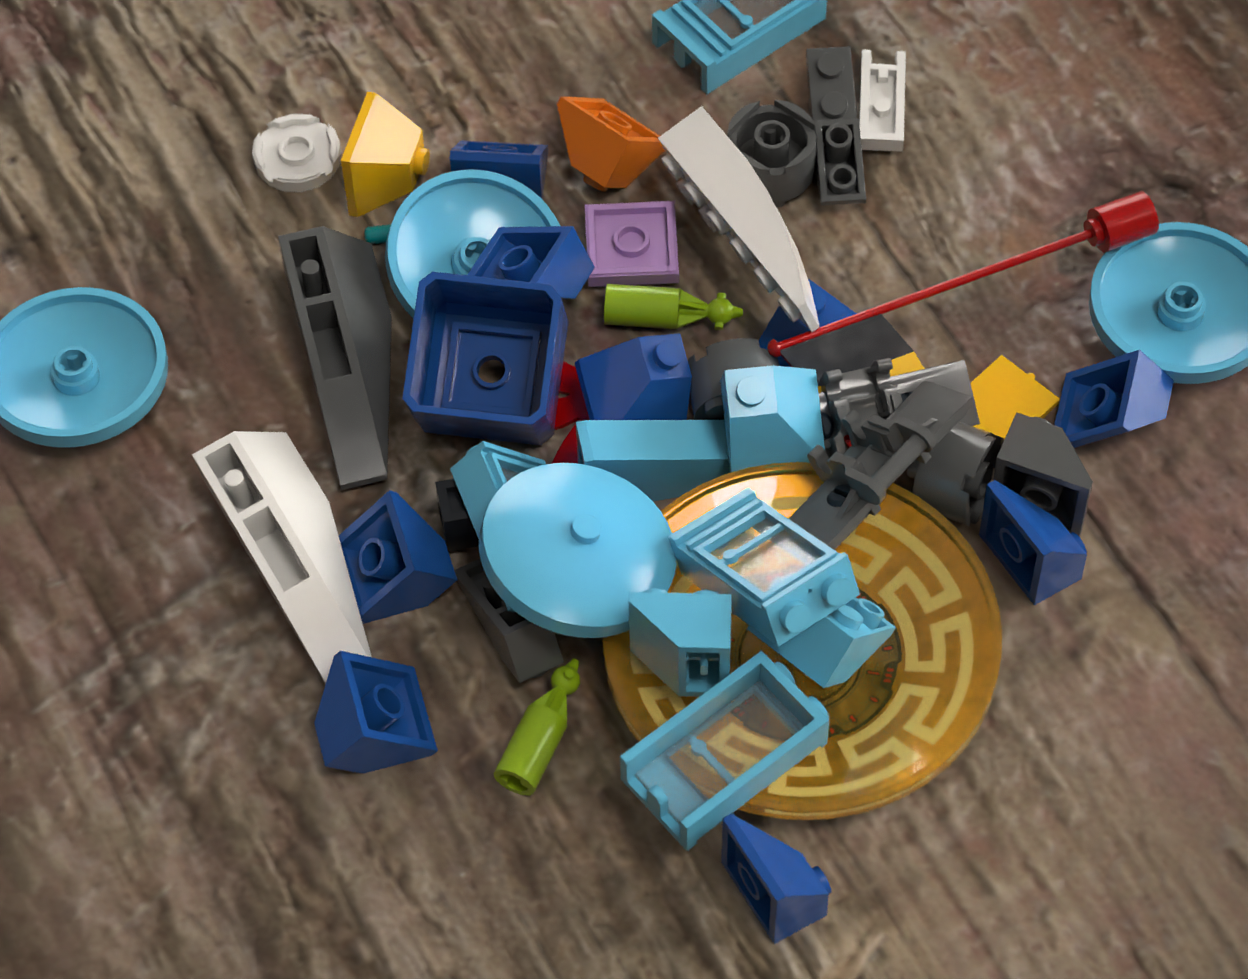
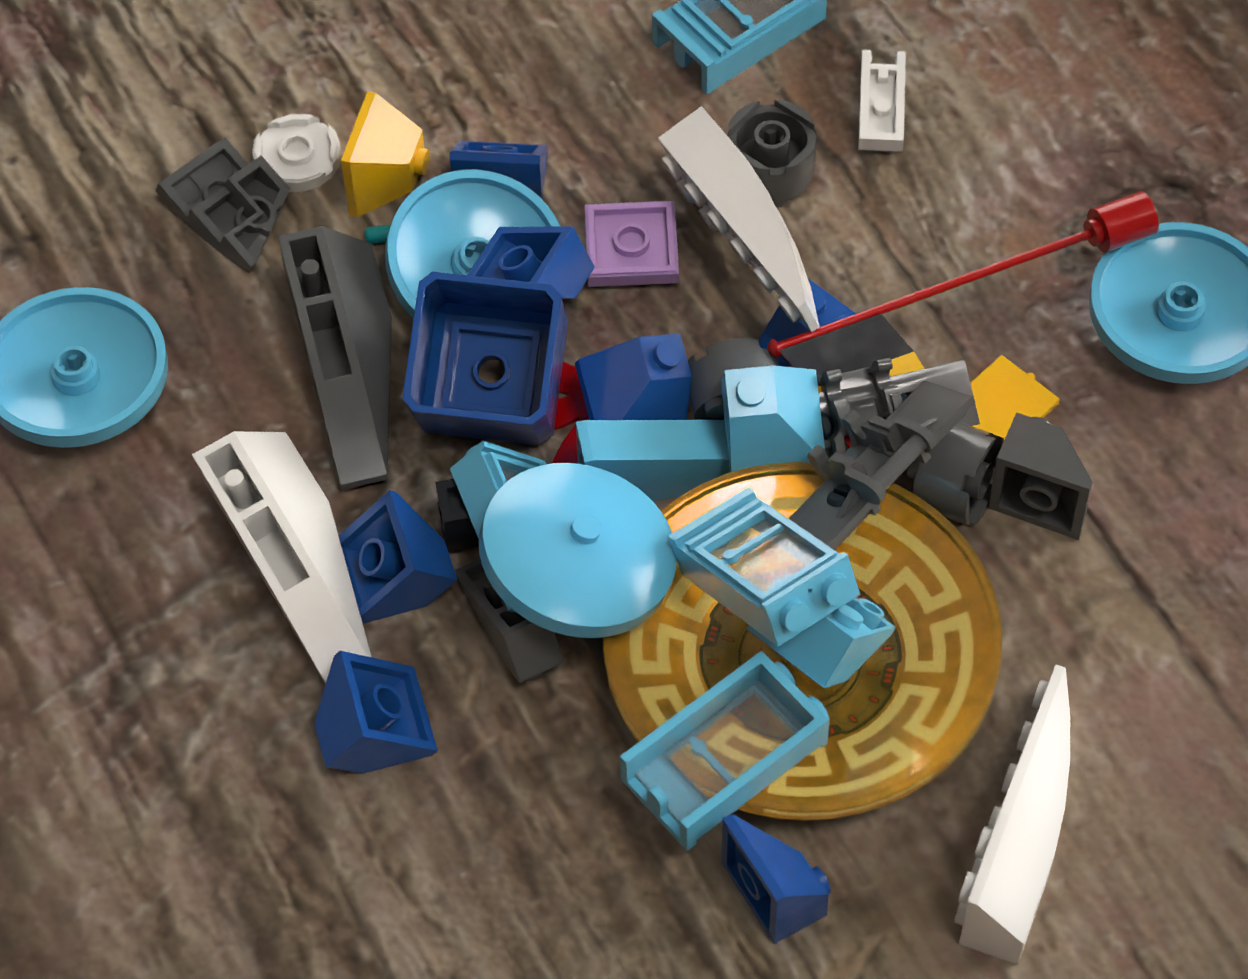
(227, 201): none -> dark grey slope
(538, 734): lime wheel -> none
(606, 142): orange slope -> none
(663, 307): lime wheel -> none
(682, 637): medium azure slope -> none
(836, 125): dark grey slope -> none
(1022, 835): none -> white wedge
(1030, 543): blue slope -> none
(1113, 398): blue slope -> none

